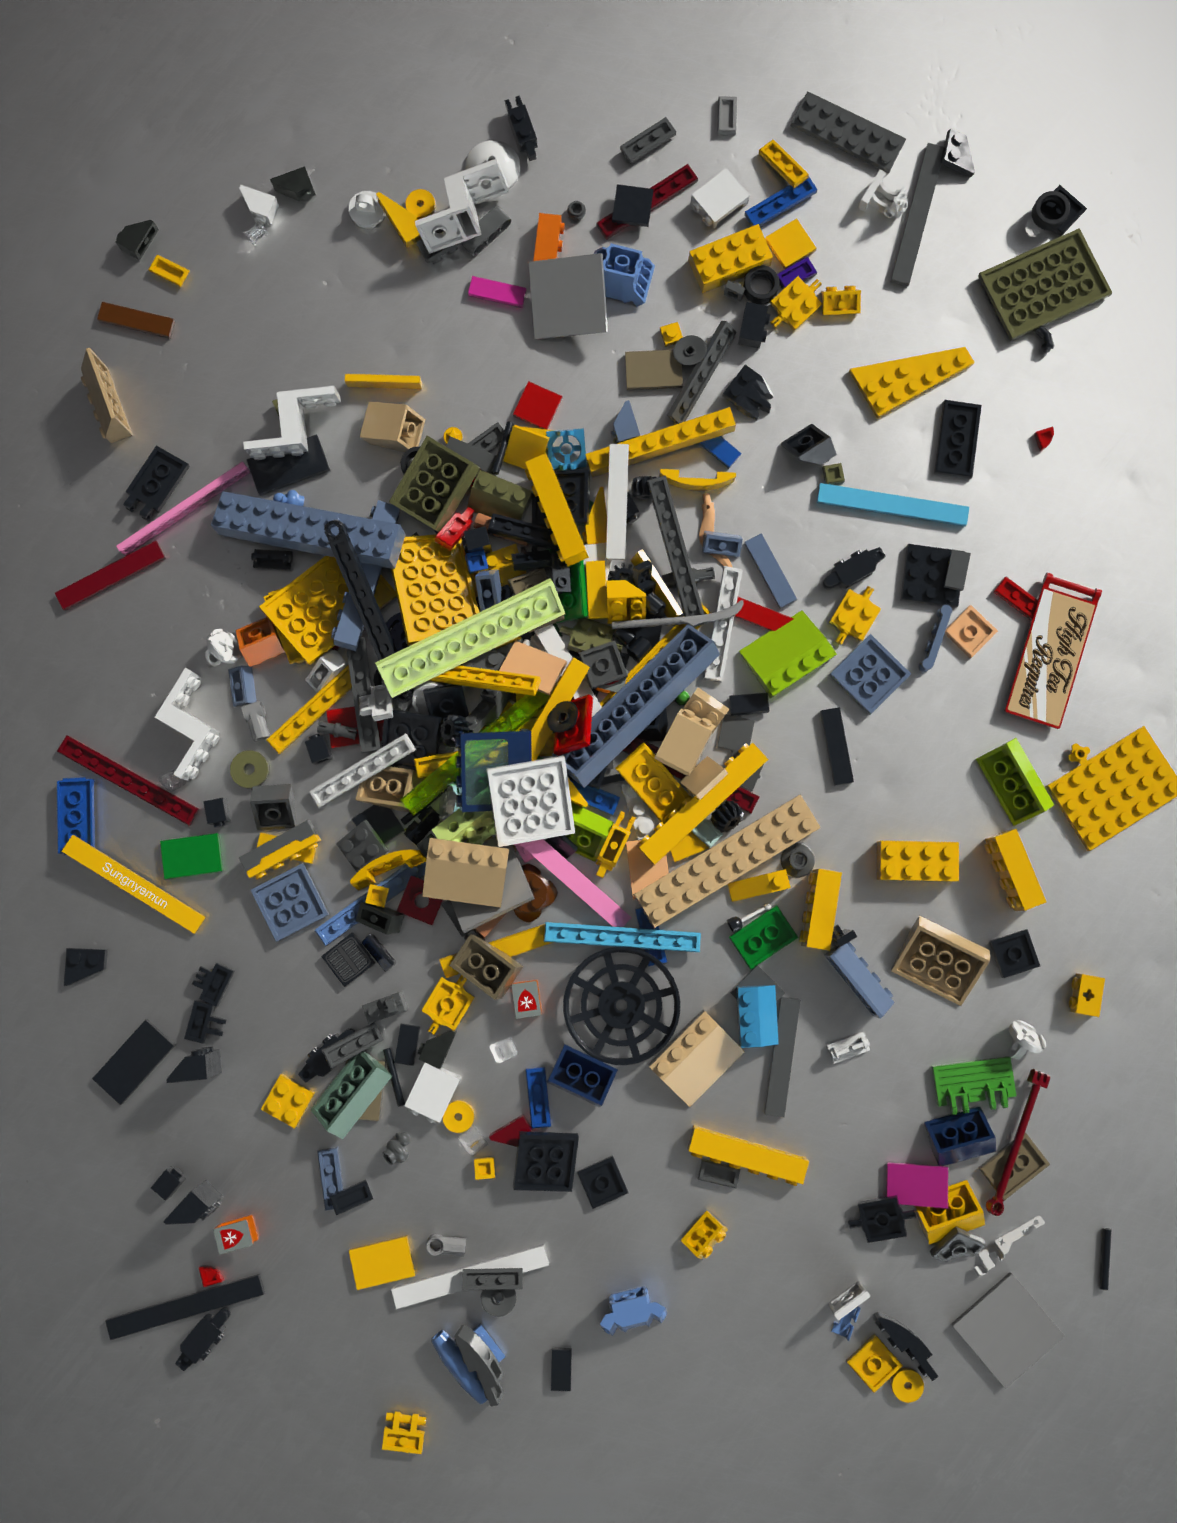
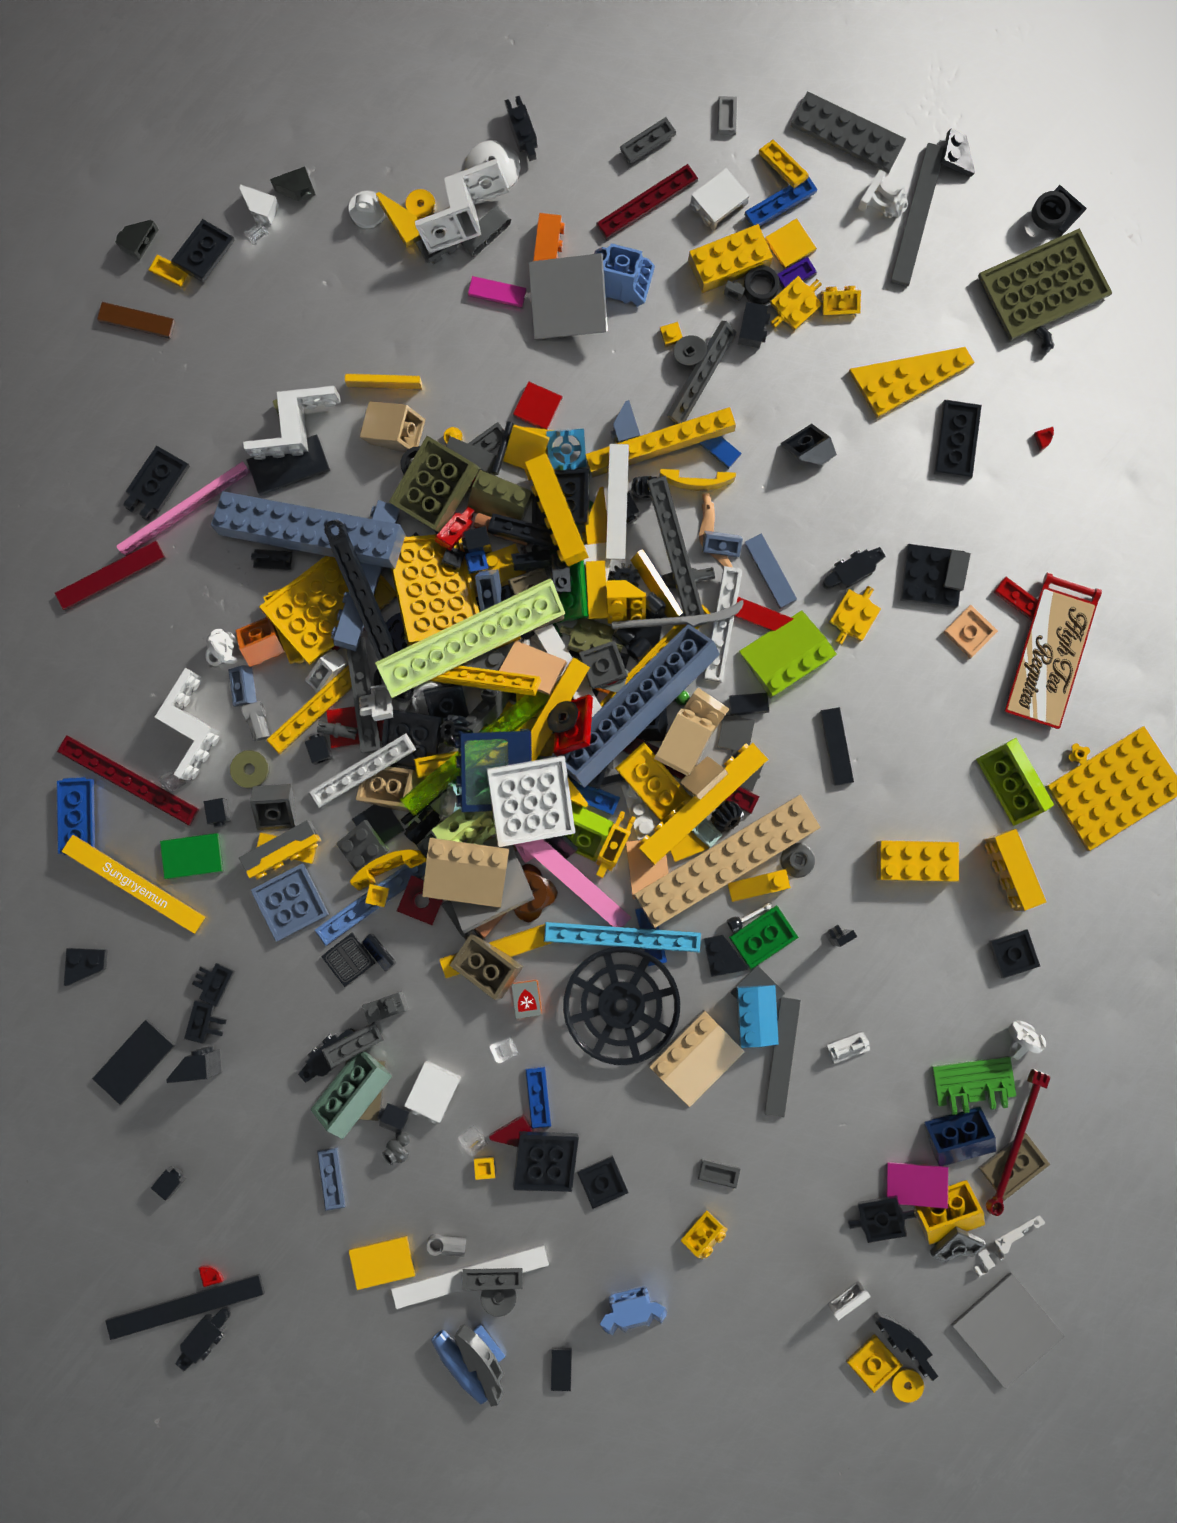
(104, 398): tan slope -> none
(196, 1205): black slope -> none
(202, 250): none -> black tile
(235, 1234): piece -> none
(287, 1101): yellow plate -> none
(291, 497): medium blue animal -> none
(351, 1197): black tile -> none
(380, 918): pearl dark grey slope -> none
(393, 1118): none -> black brick
(394, 1079): black bar -> none
(404, 1439): yellow plate -> none
(407, 1044): black tile -> none
(436, 1049): pearl dark grey slope -> none
(447, 1004): yellow plate -> none
(453, 558): none -> black tile
(465, 1110): yellow piece -> none
(573, 206): dark grey plate -> none
(582, 1076): dark blue slope -> none
(632, 205): black tile -> none
(642, 577): black slope -> none
(652, 370): dark tan tile -> none
(722, 956): none -> black wing
(748, 1155): yellow brick -> none
(749, 393): black plate -> none
(821, 909): yellow brick -> none
(833, 474): olive tile -> none
(843, 1327): medium blue piece -> none
(860, 980): sand blue slope -> none
(870, 674): sand blue plate -> none
(893, 504): medium azure tile -> none
(938, 631): sand blue plate -> none
(941, 960): tan slope -> none
(1086, 1005): yellow brick -> none
(1105, 1263): black piece -> none

